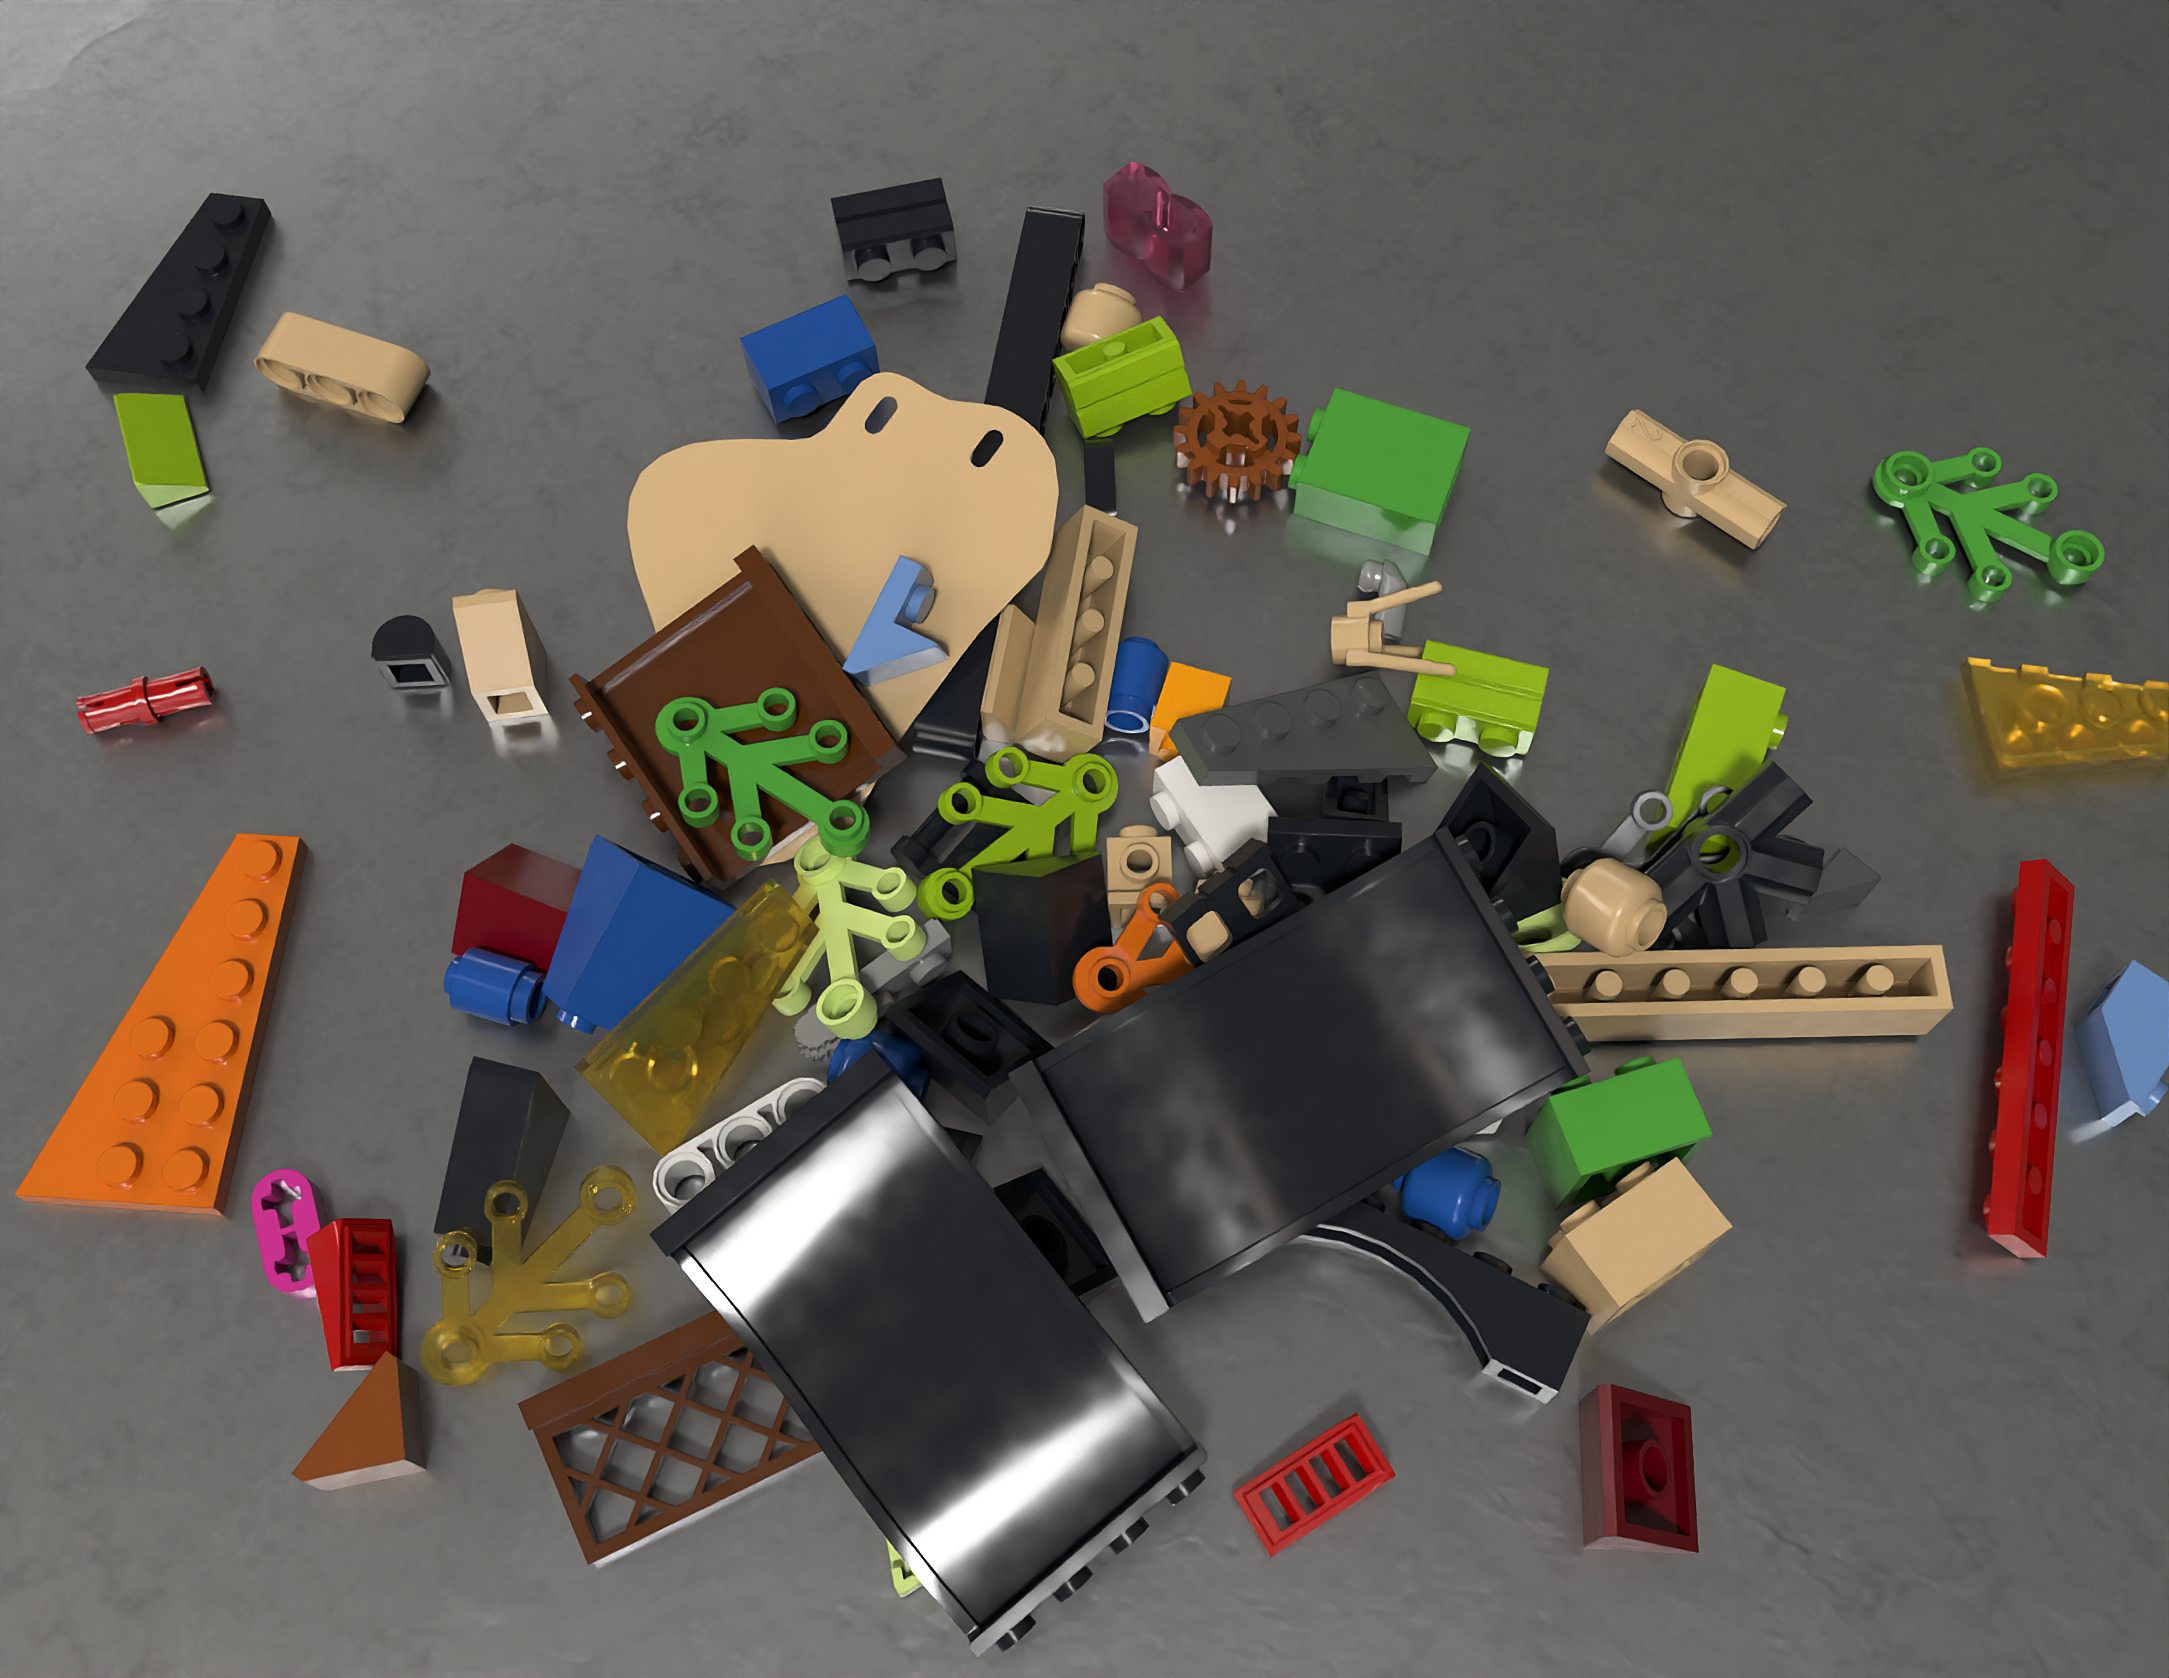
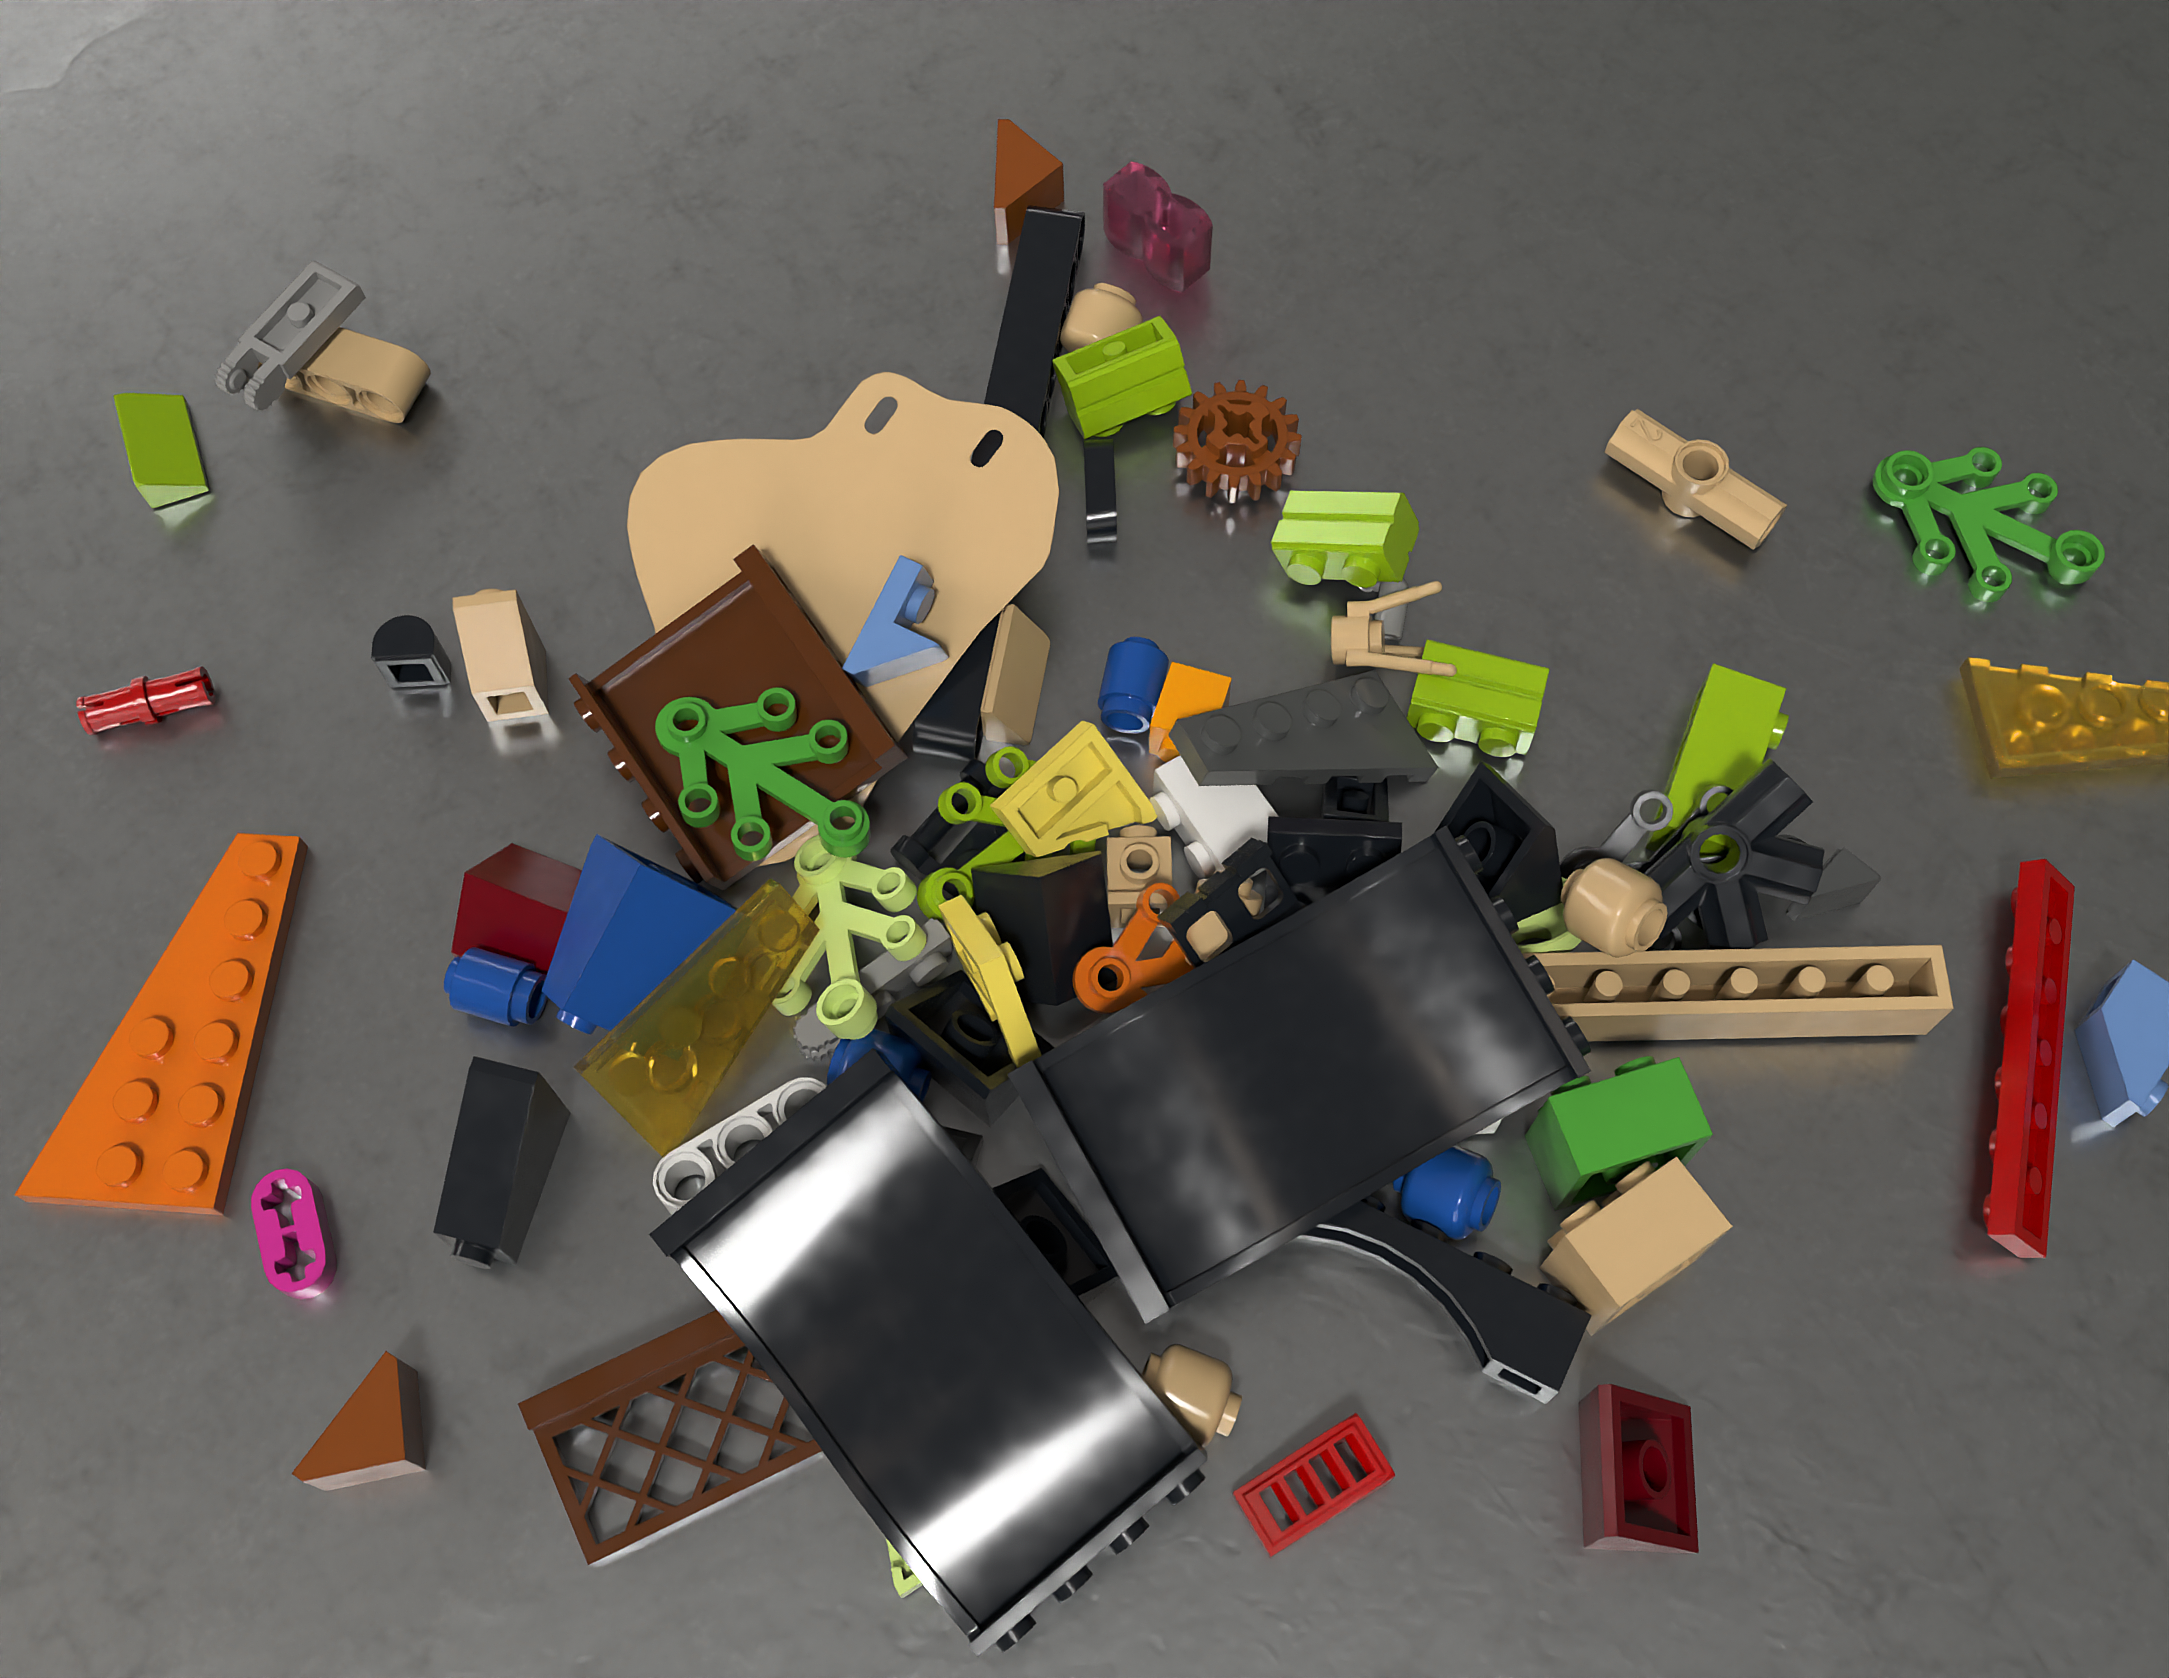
(186, 305): black wing -> none
(288, 334): none -> light grey hinge
(336, 1254): red slope -> none
(522, 1286): clear yellow plant -> none
(810, 358): blue brick -> none
(894, 229): black brick -> none
(993, 973): none -> light yellow wing
(1023, 177): none -> dark orange slope
(1072, 795): none -> light yellow wing
(1076, 636): tan brick -> none
(1194, 1390): none -> tan head
(1345, 536): none -> lime brick
(1378, 470): bright green brick -> none

